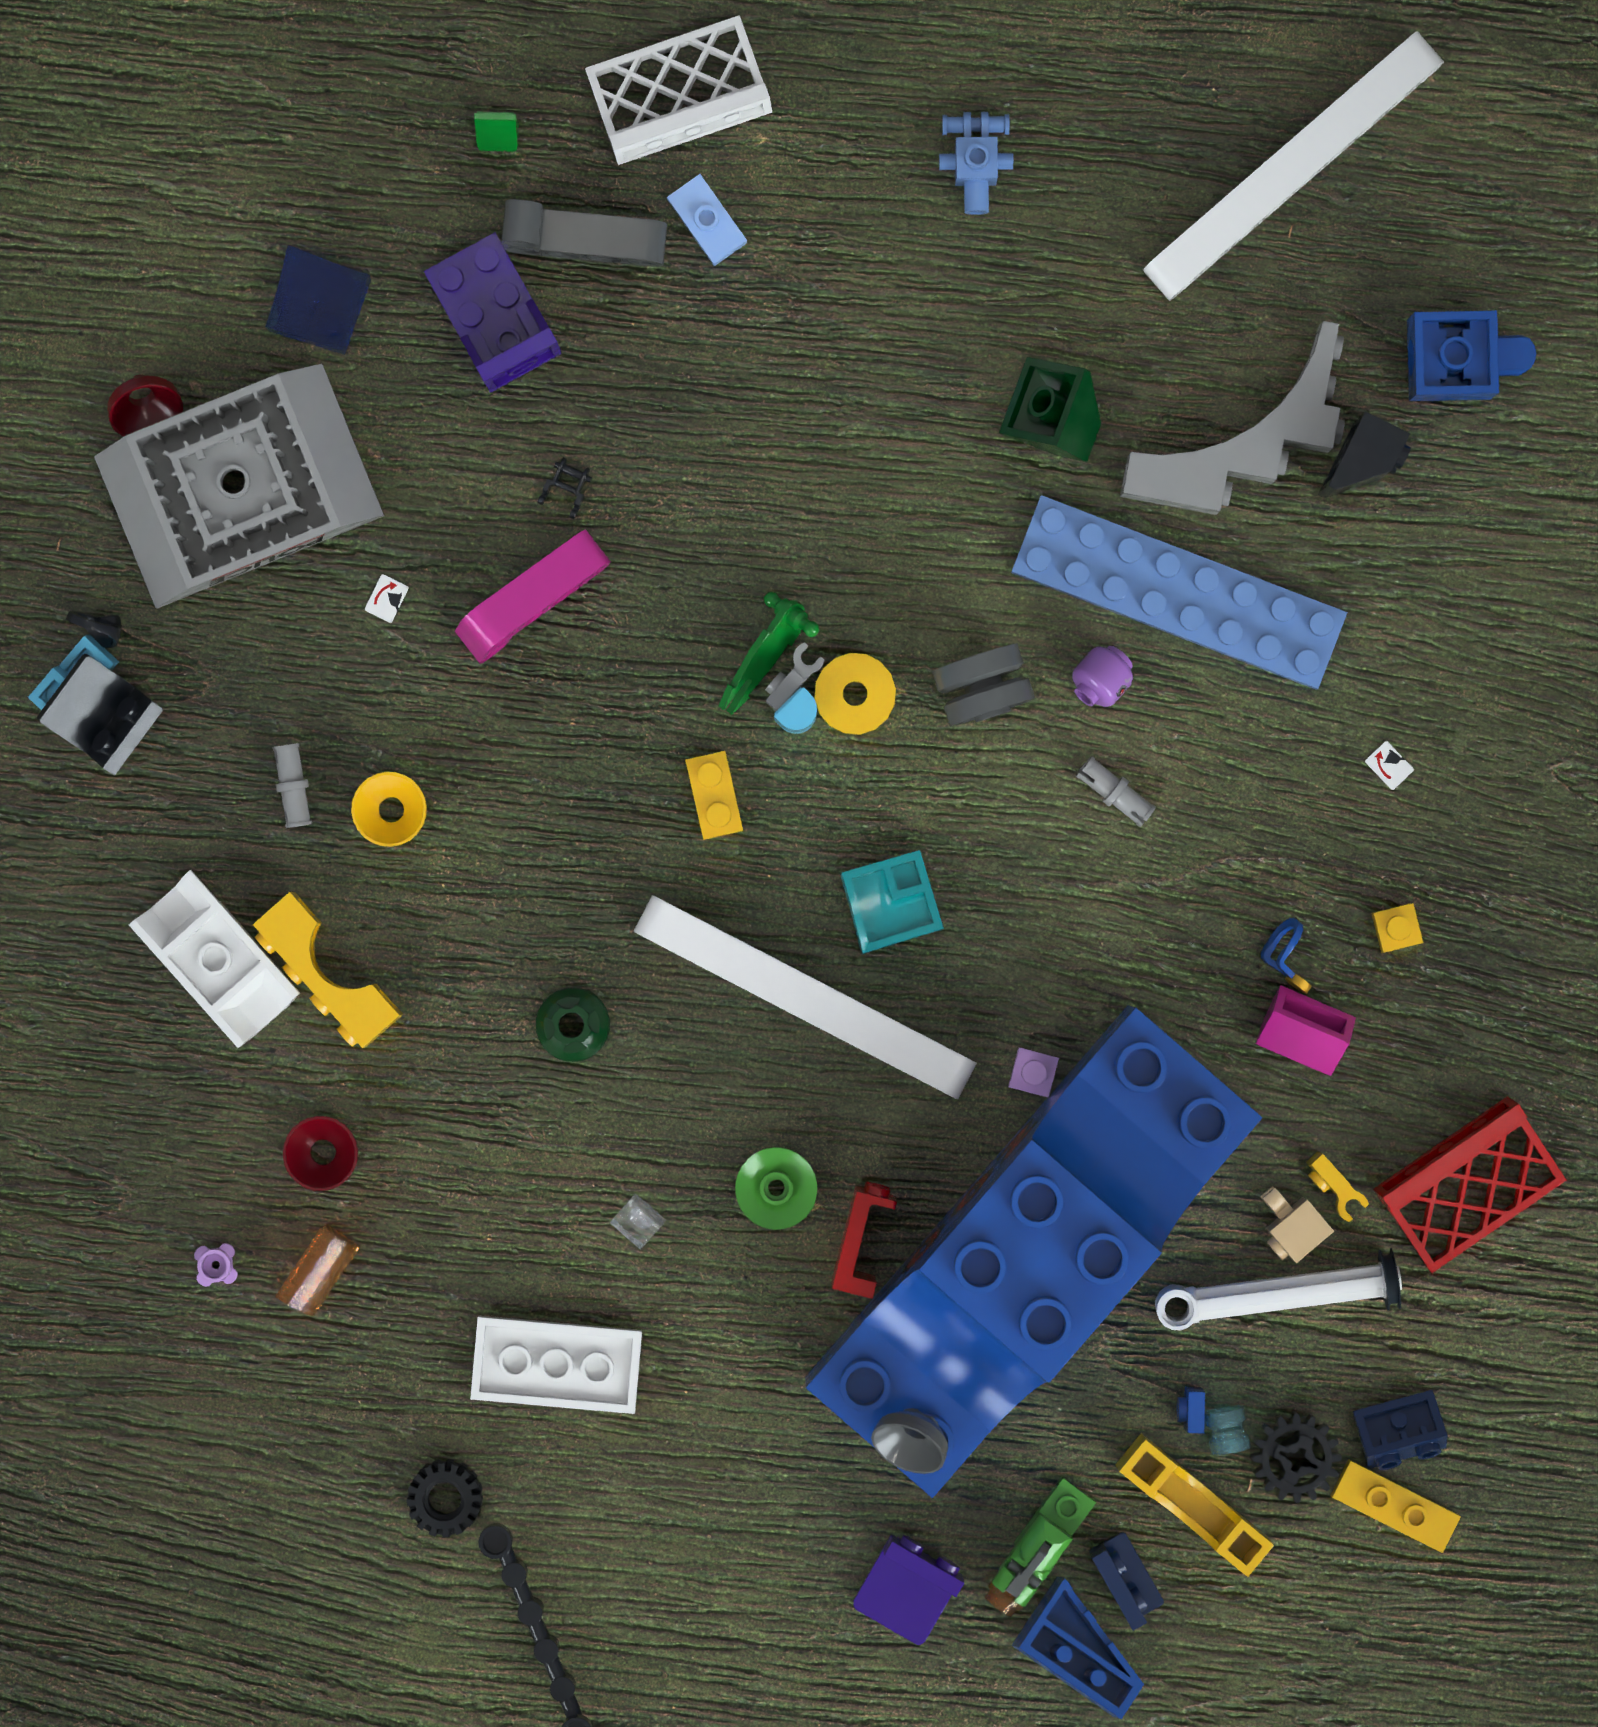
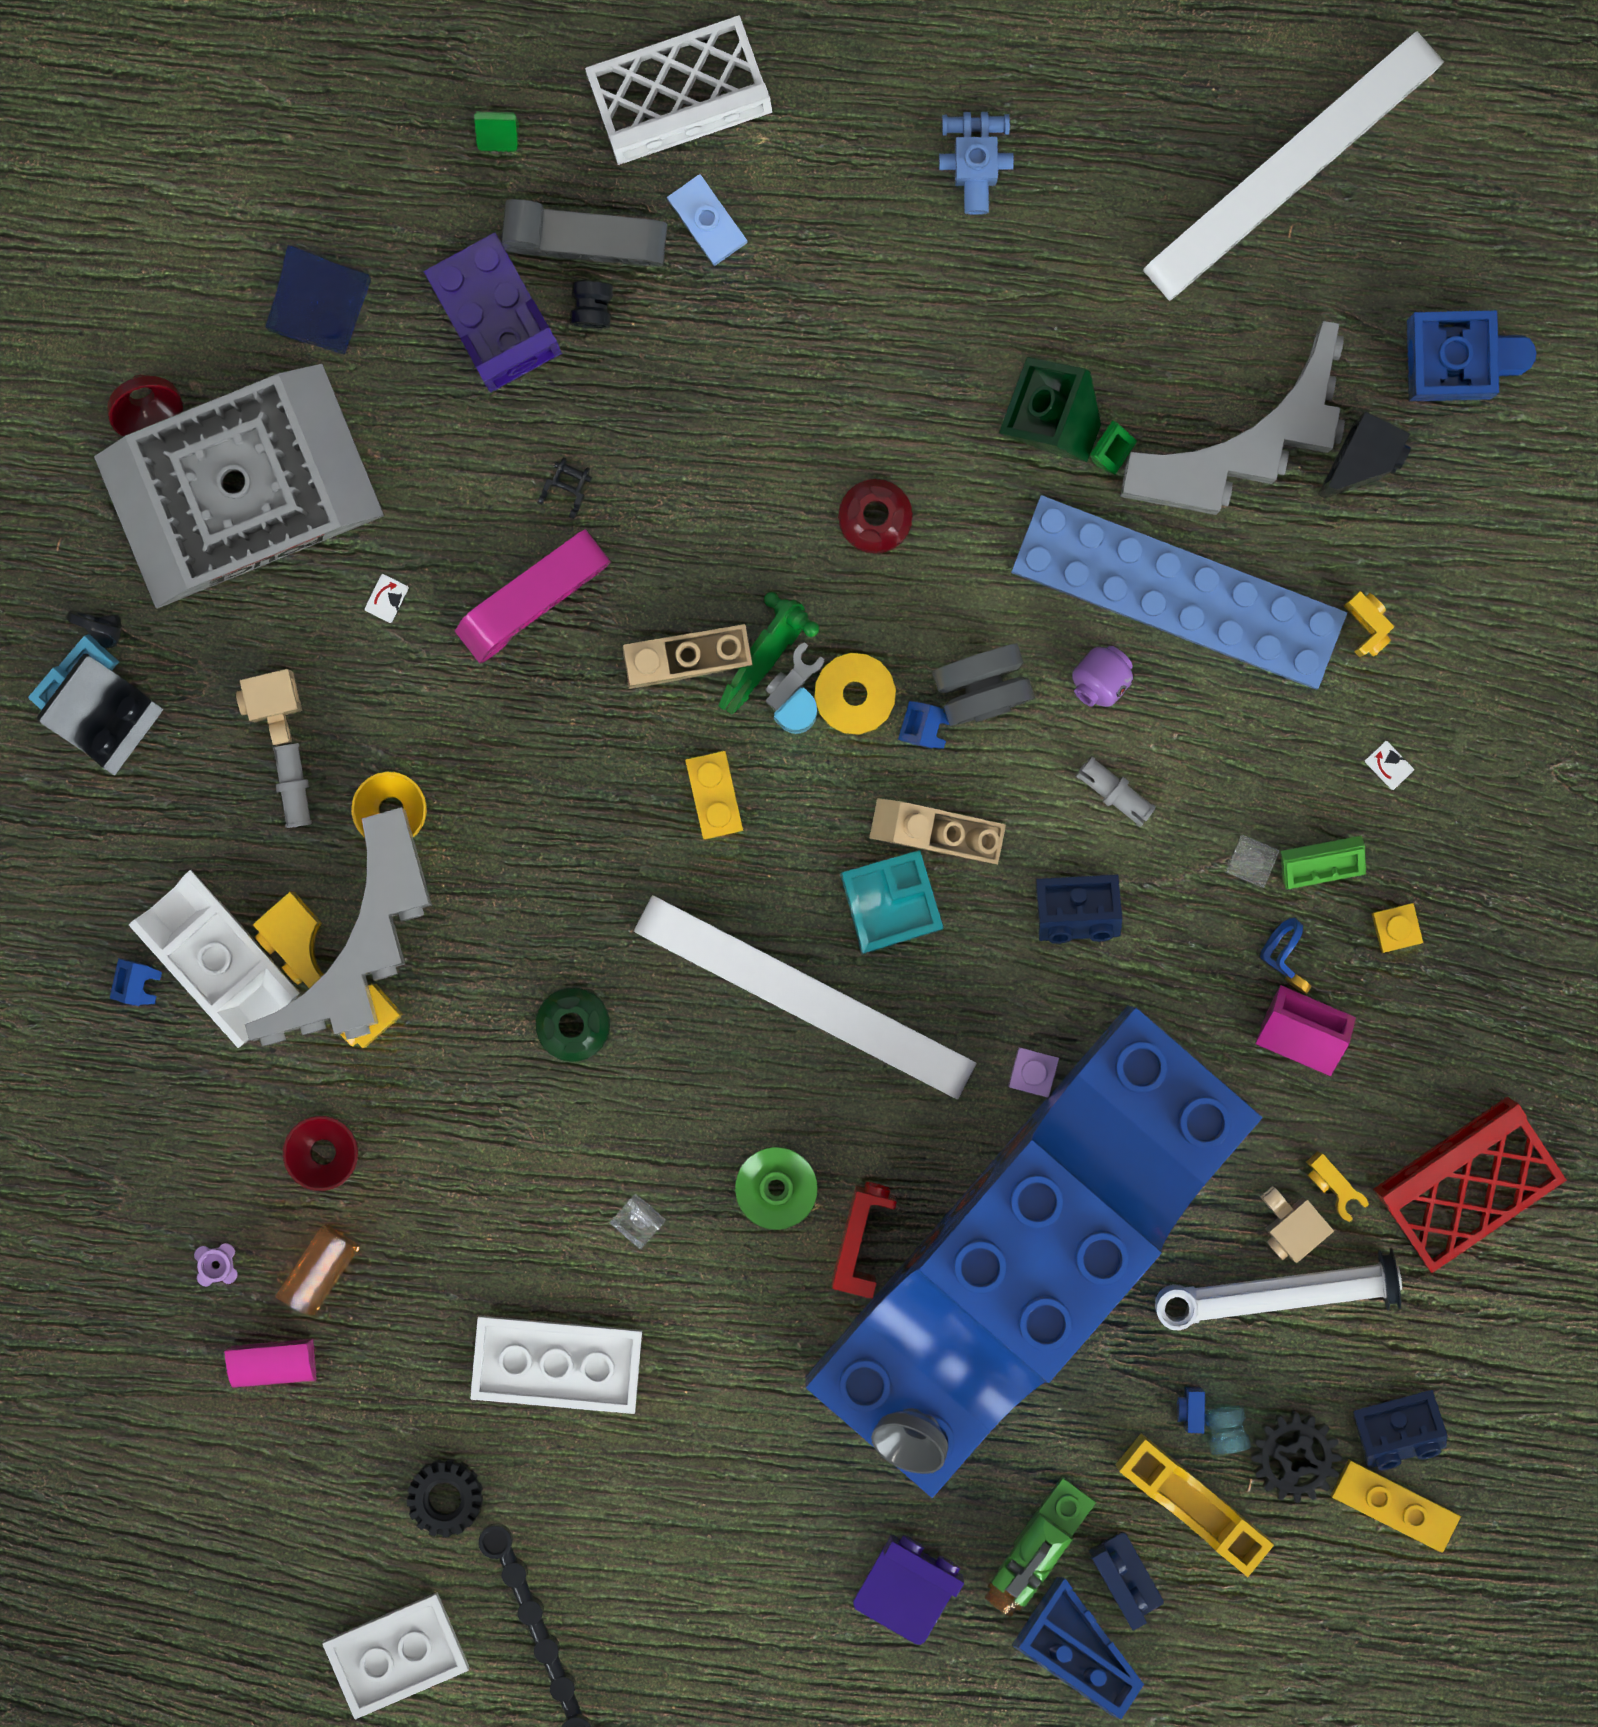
(130, 981): none -> blue tile
(270, 699): none -> tan brick
(271, 1363): none -> dark pink brick
(342, 994): none -> light grey arch
(396, 1655): none -> white plate
(591, 304): none -> black wheel
(686, 656): none -> tan slope
(869, 537): none -> dark red piece
(922, 724): none -> blue tile
(937, 831): none -> tan slope
(1079, 908): none -> dark blue bracket
(1113, 448): none -> green slope
(1252, 861): none -> clear plate
(1323, 862): none -> bright green plate
(1369, 614): none -> yellow bracket

